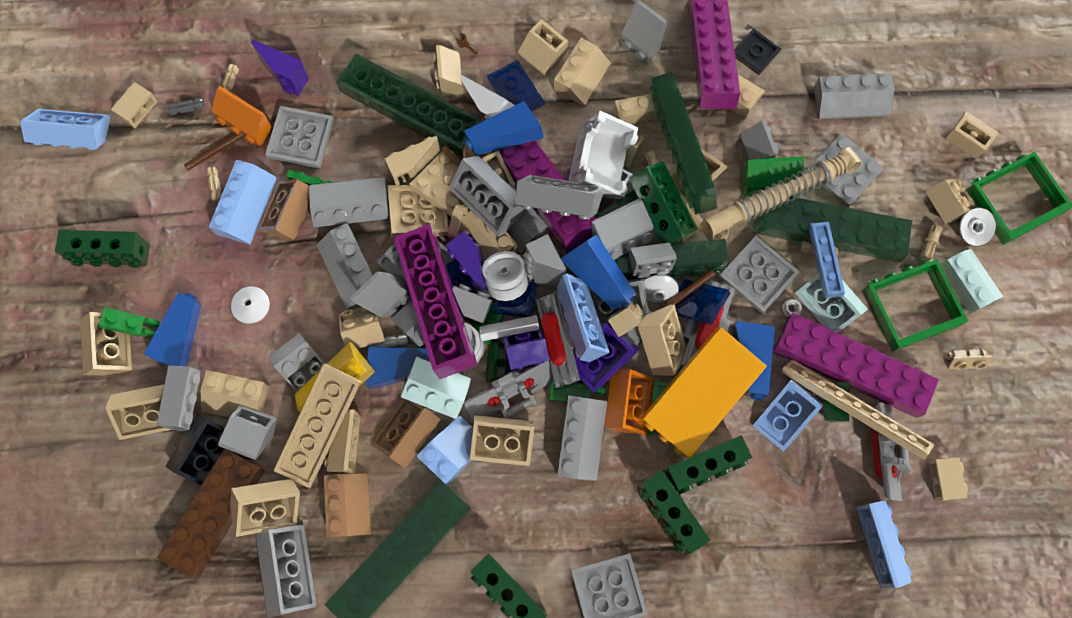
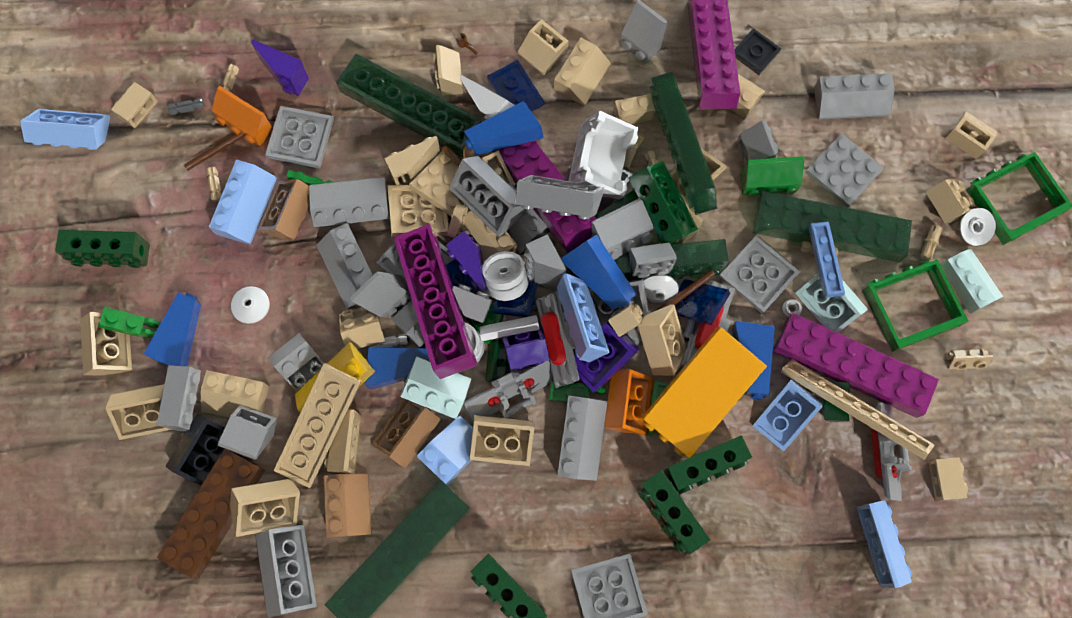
(742, 211): tan piece -> none

